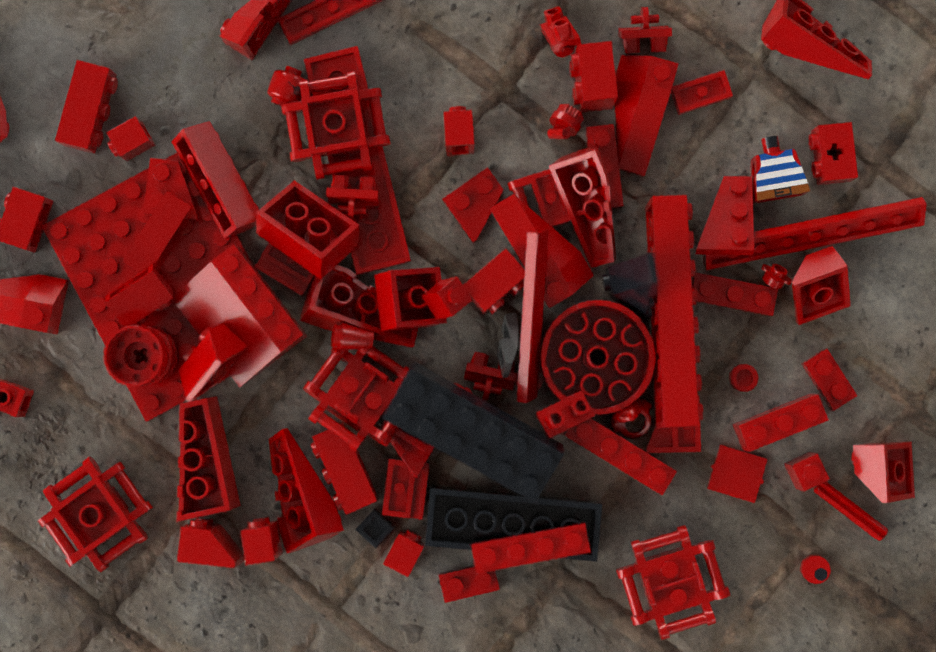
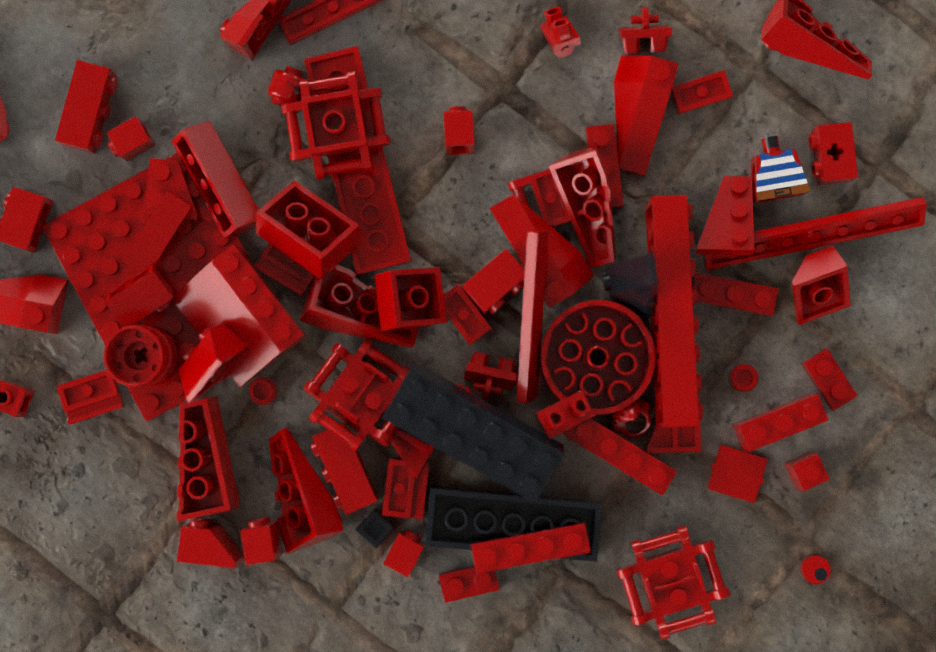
(89, 397): none -> red plate
(94, 514): red brick -> none
(262, 391): none -> red plate
(351, 337): red cone -> none
(353, 200): red hips -> none
(447, 298): red brick -> none
(465, 315): none -> red plate
(472, 202): red wing -> none
(508, 346): dark grey slope -> none
(565, 122): red piece -> none
(594, 77): red brick -> none
(775, 276): red plate -> none
(851, 510): red axle -> none
(885, 469): red slope -> none

